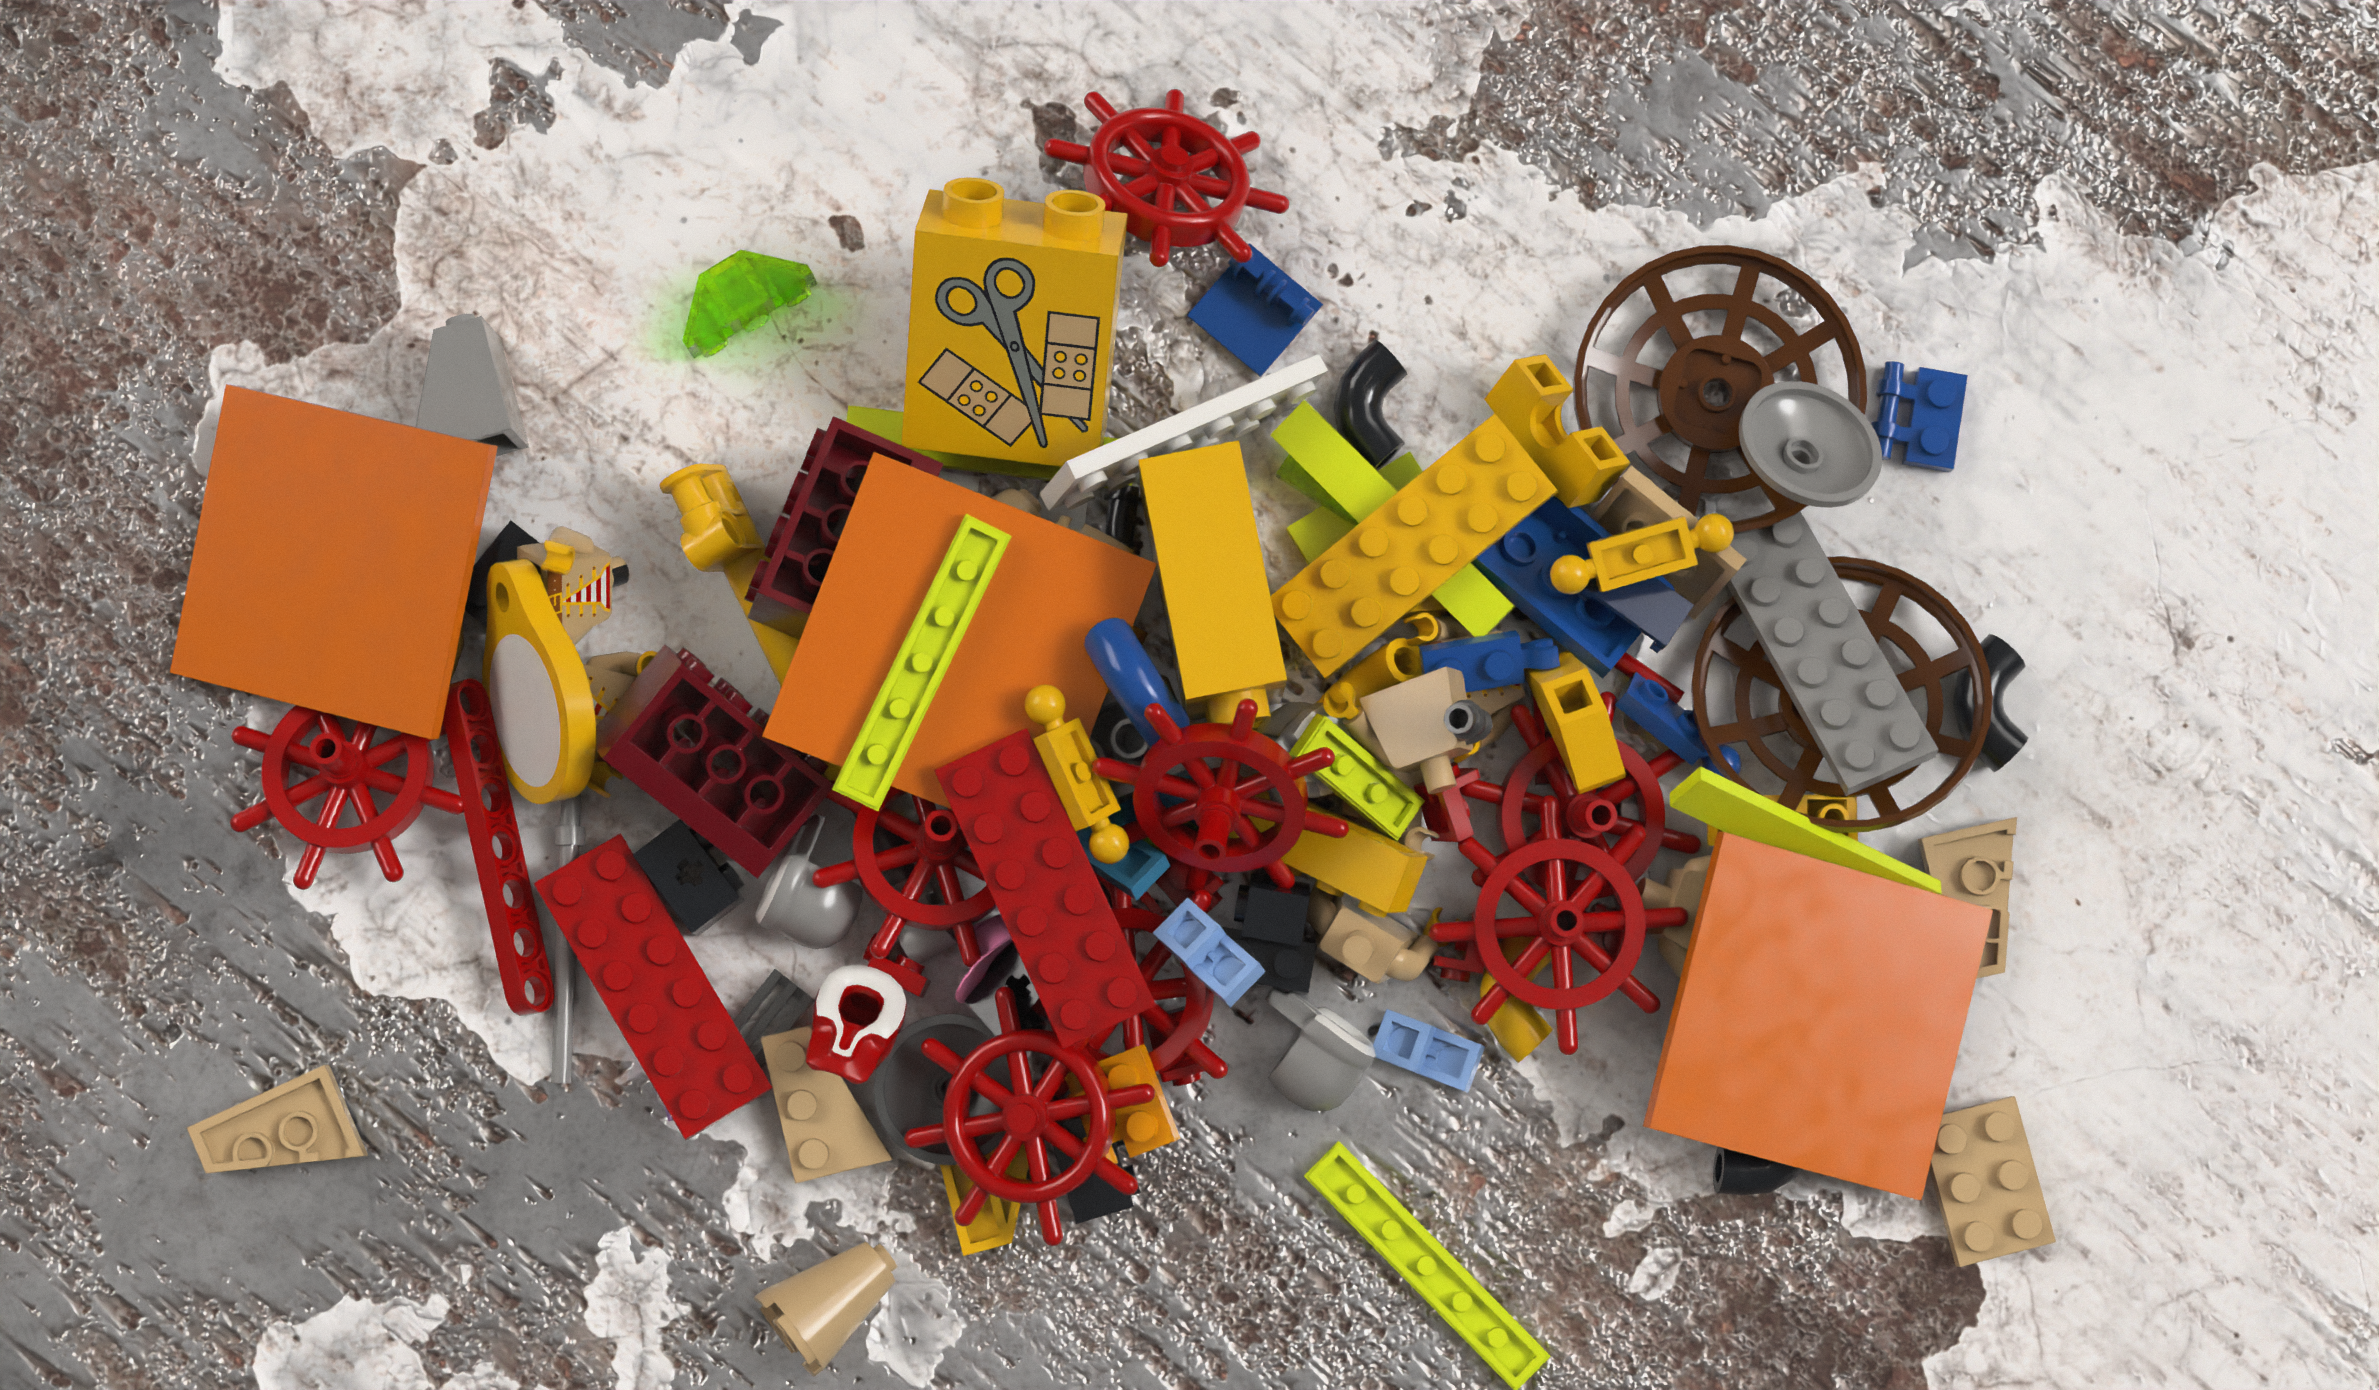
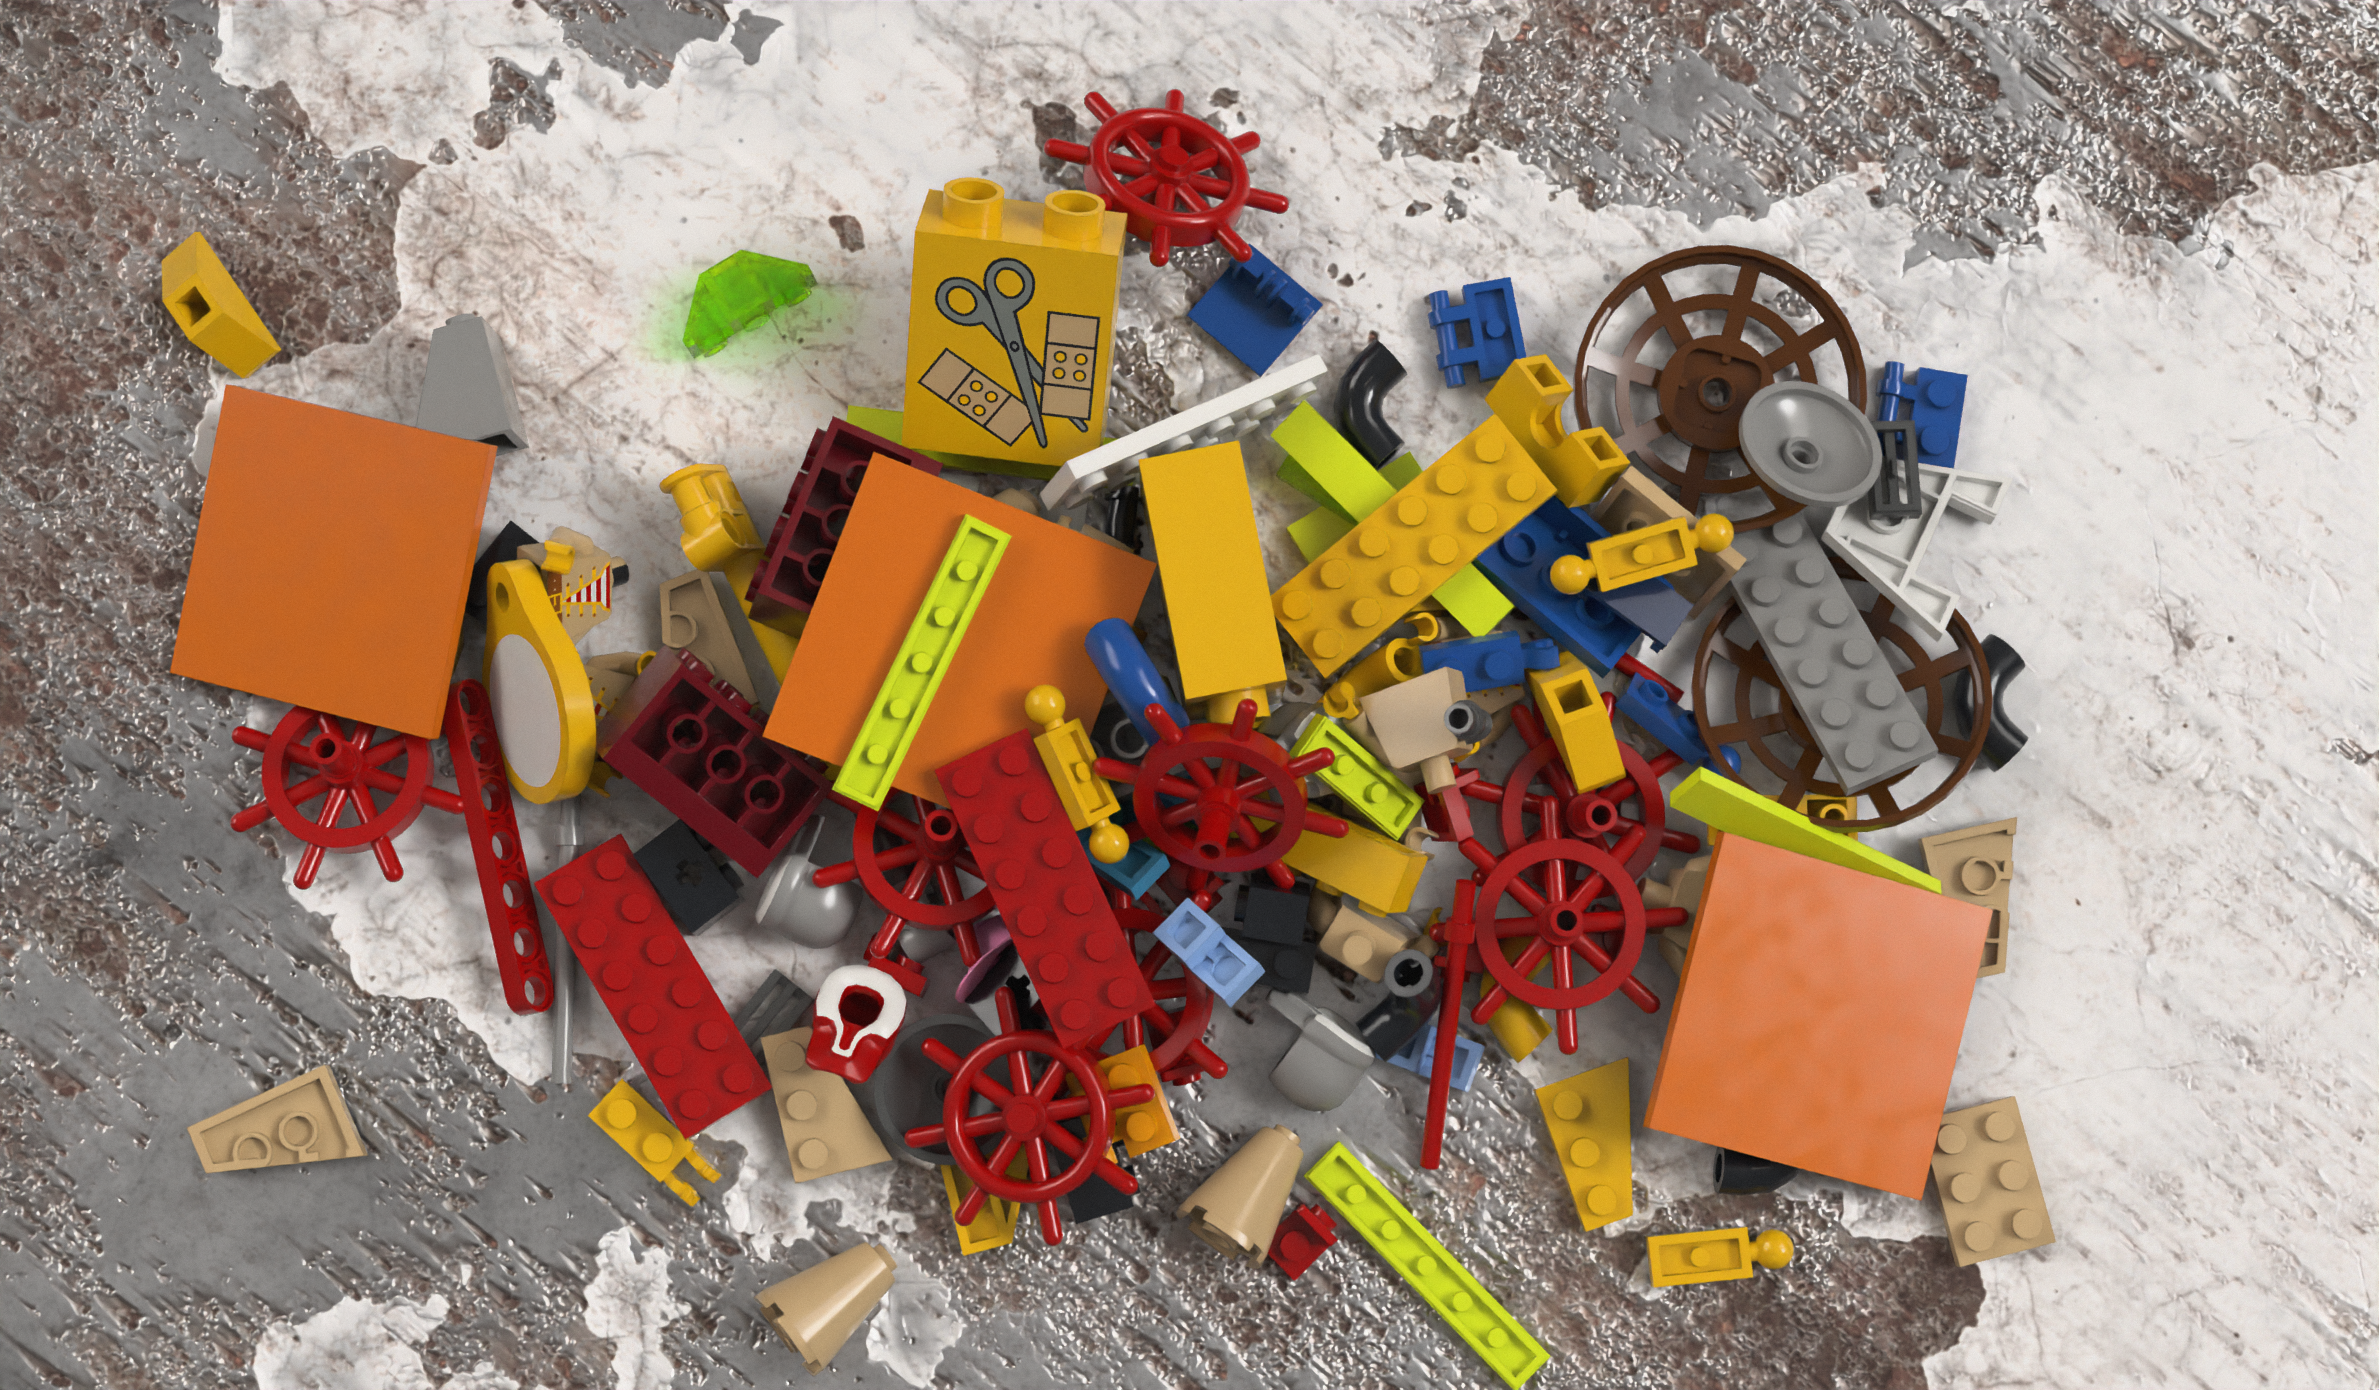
(214, 308): none -> yellow slope
(651, 1138): none -> yellow hinge
(697, 621): none -> tan wing
(1246, 1196): none -> tan cone
(1302, 1239): none -> red bracket
(1407, 1008): none -> black cylinder
(1459, 933): none -> red bar
(1492, 326): none -> blue plate
(1592, 1140): none -> yellow wing
(1714, 1255): none -> yellow plate
(1892, 549): none -> white wing
(1894, 508): none -> dark grey tile

